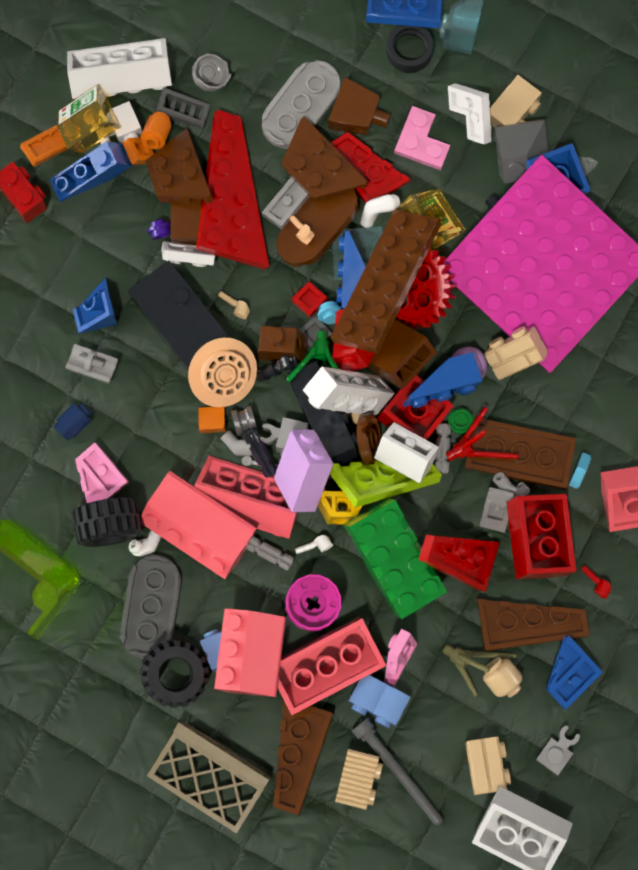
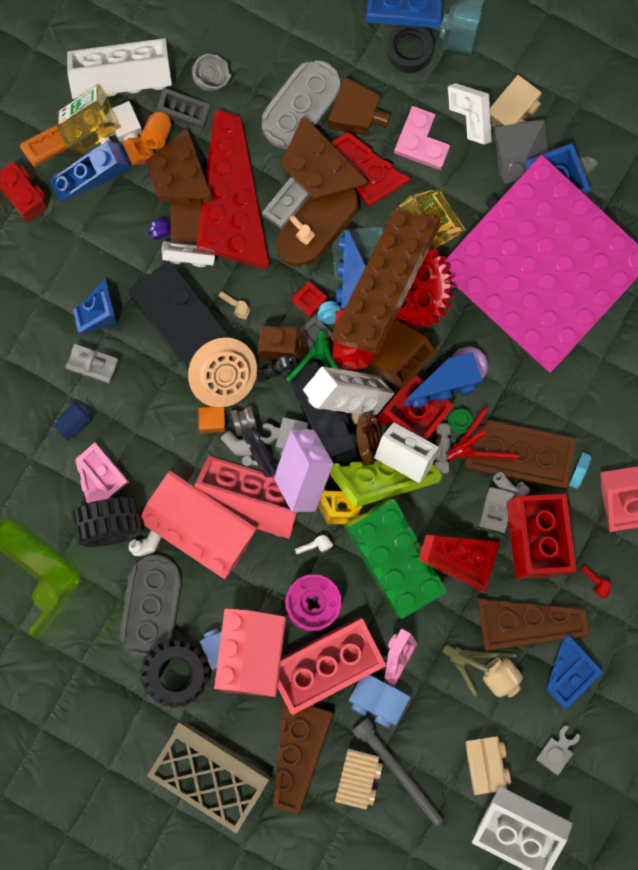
(270, 553): light grey axle -> none
(376, 206): white arm -> none
(516, 352): tan brick -> none

